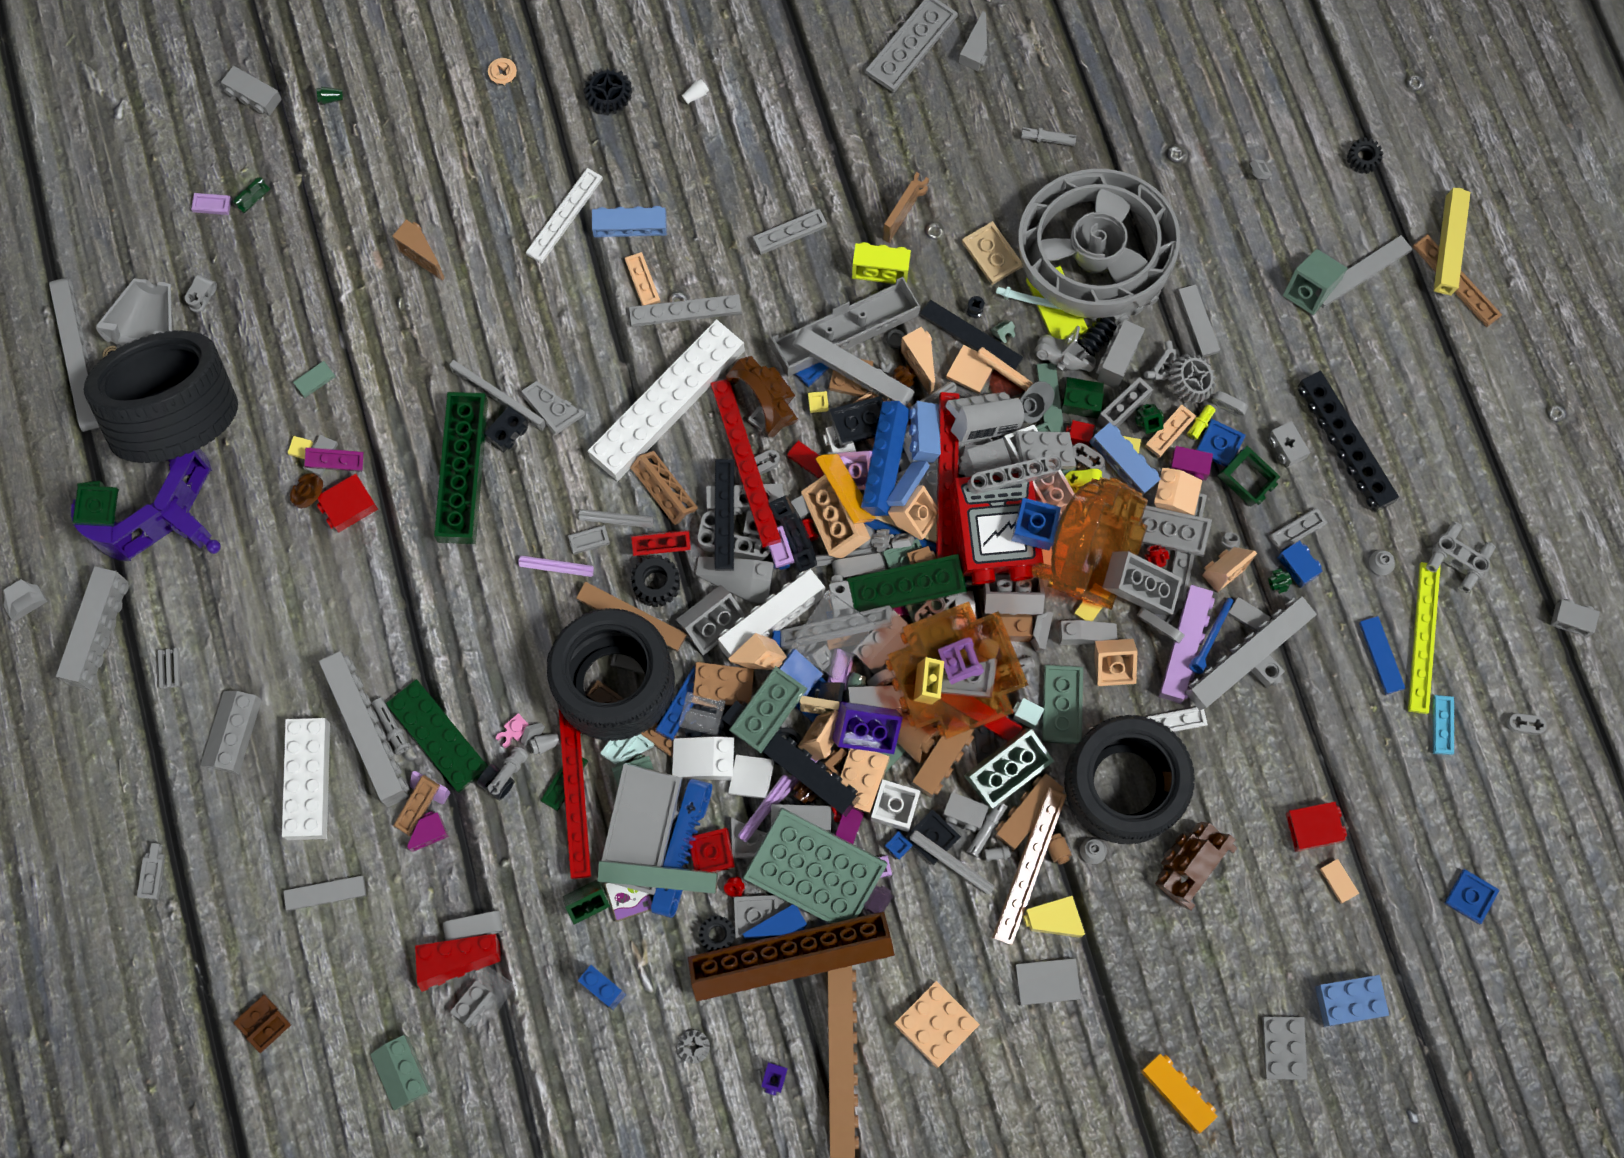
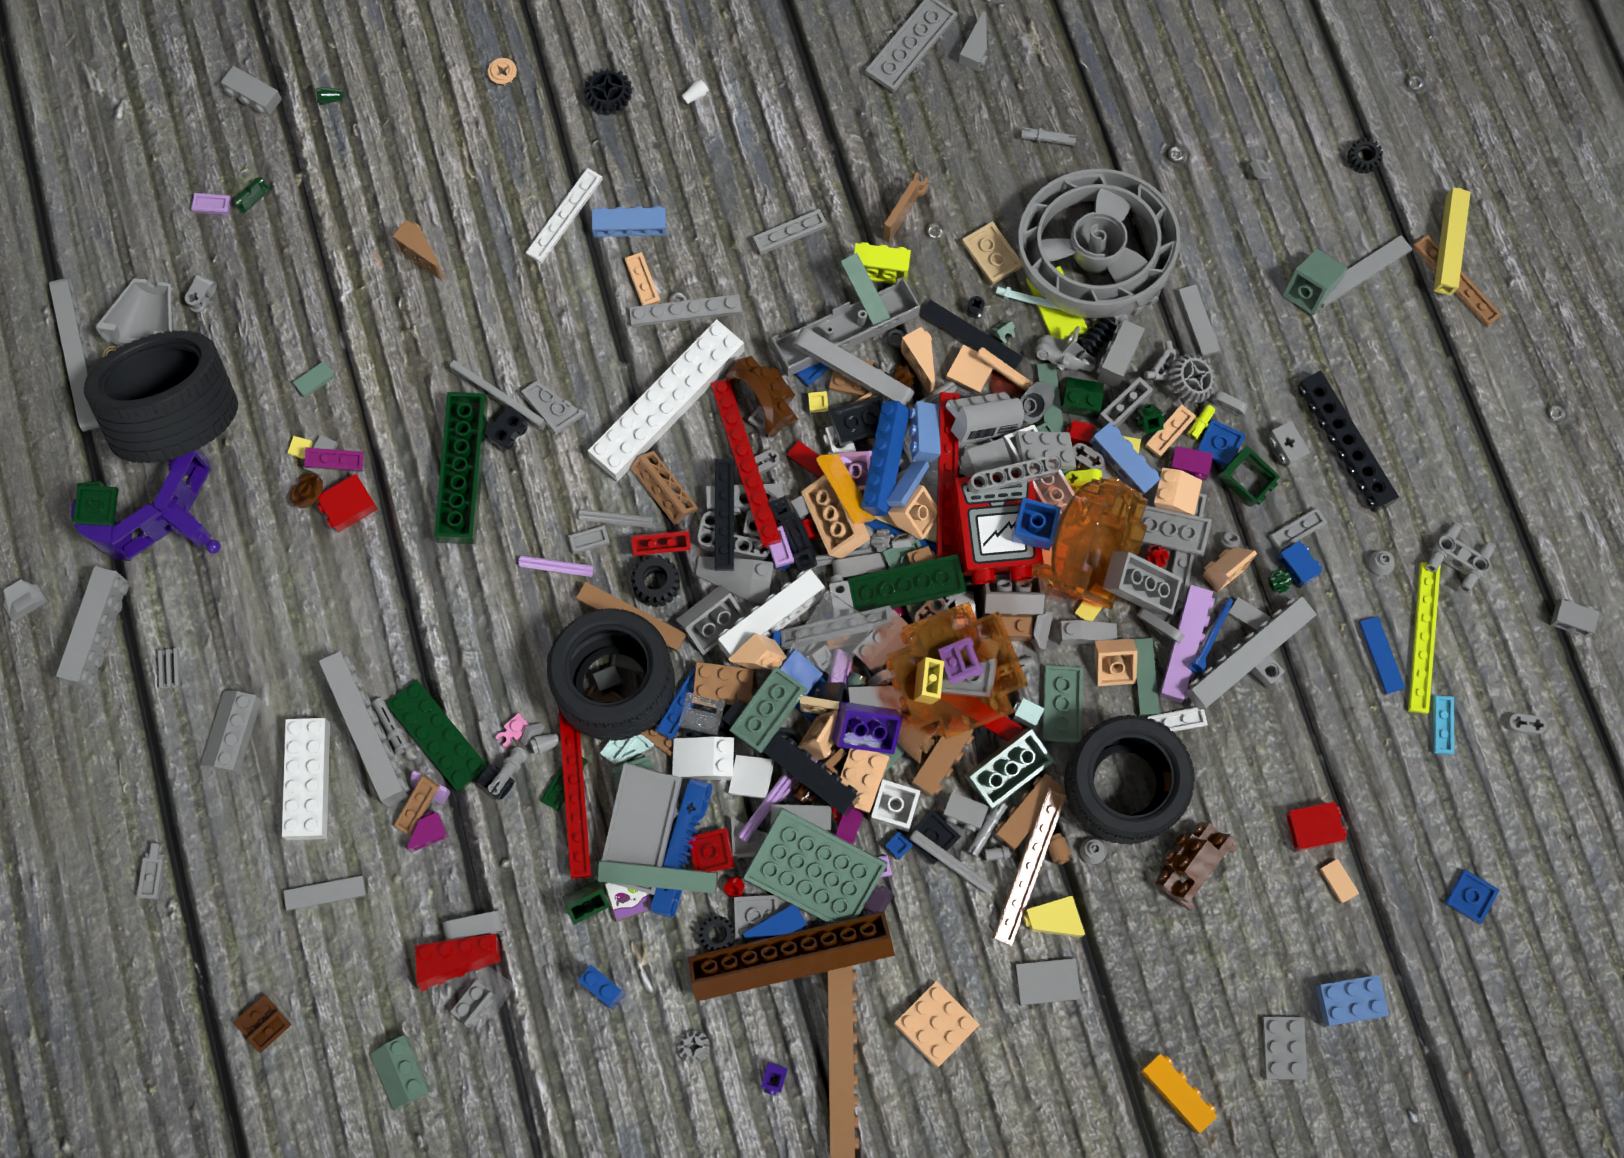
(608, 678): none -> dark grey panel
(864, 289): none -> sand green tile
(1146, 678): none -> sand green tile

